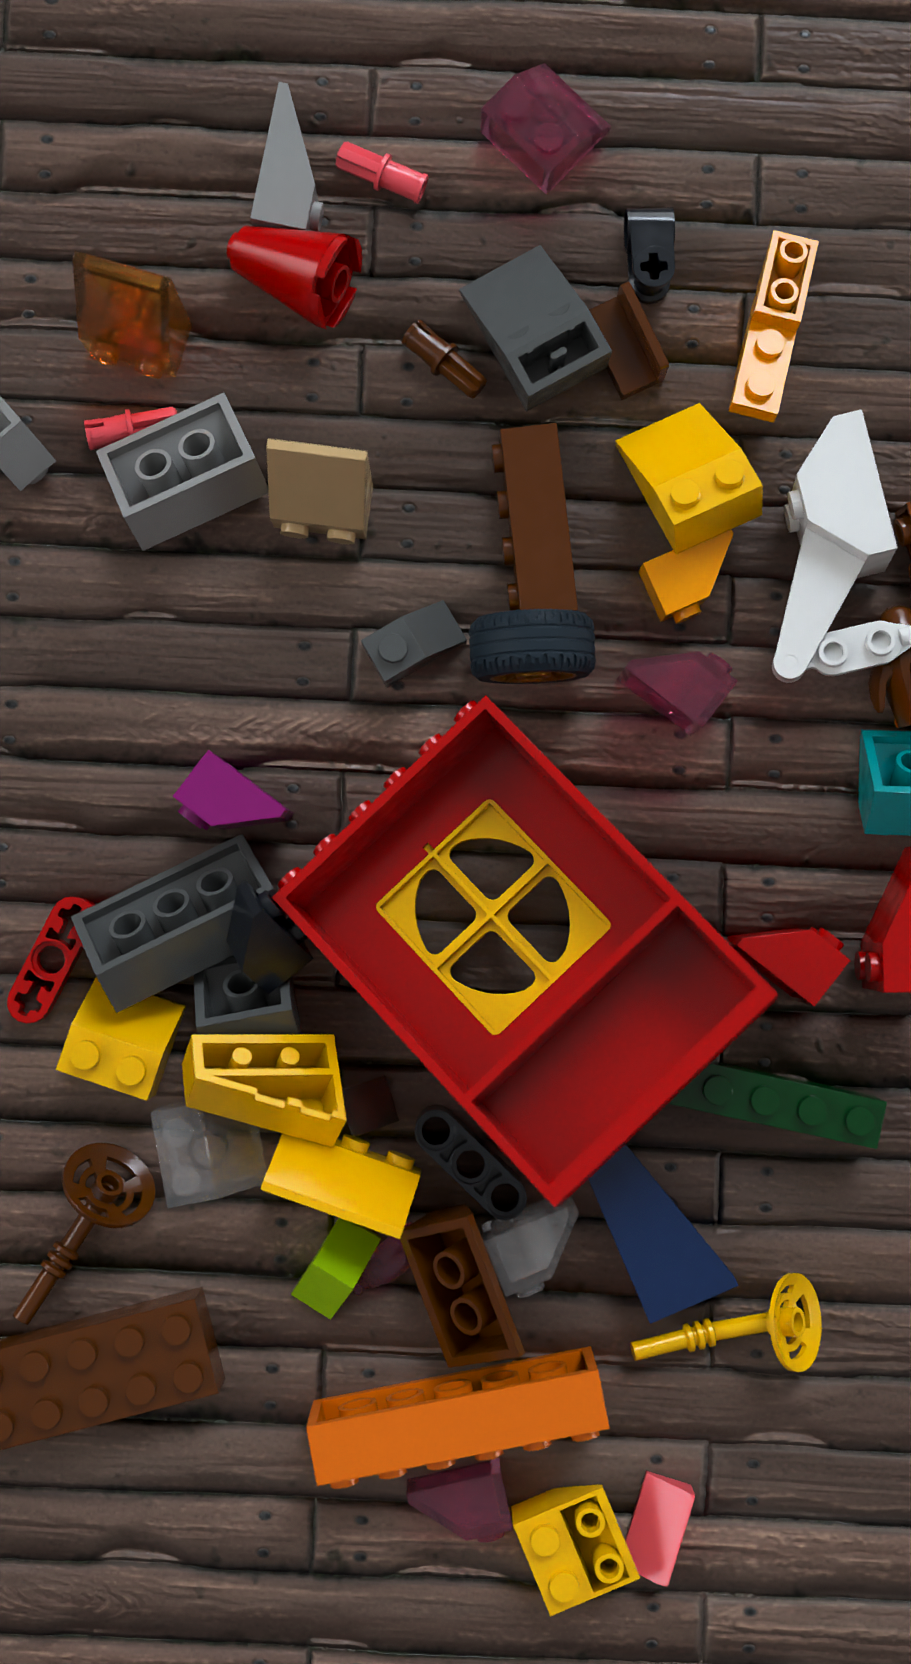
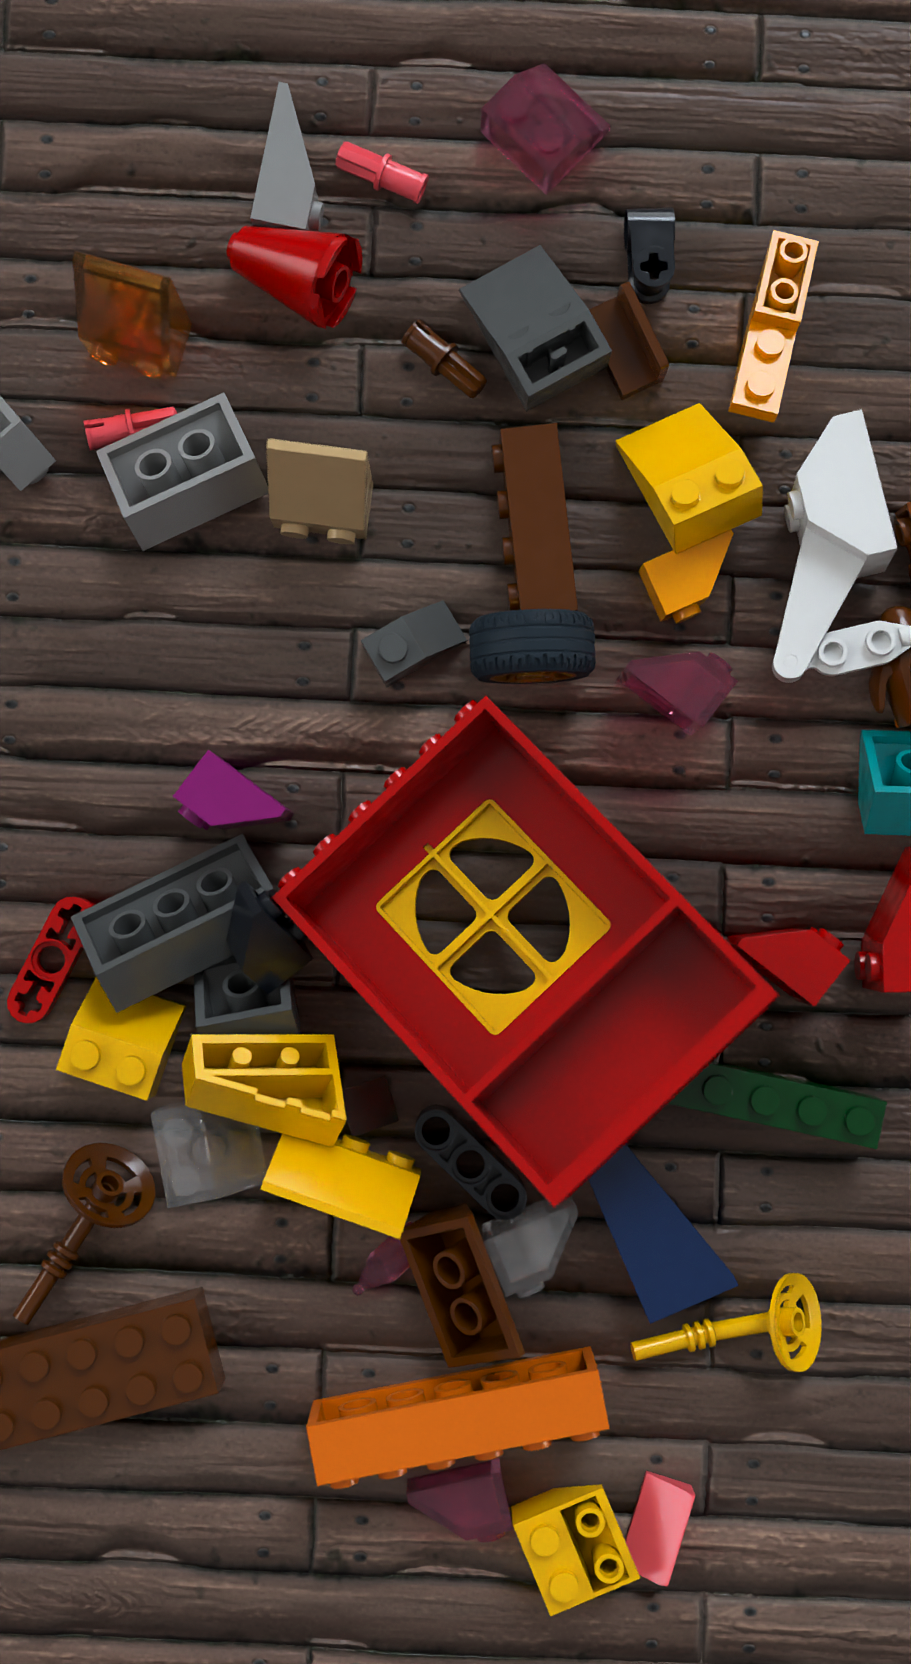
(336, 1267): lime slope -> none

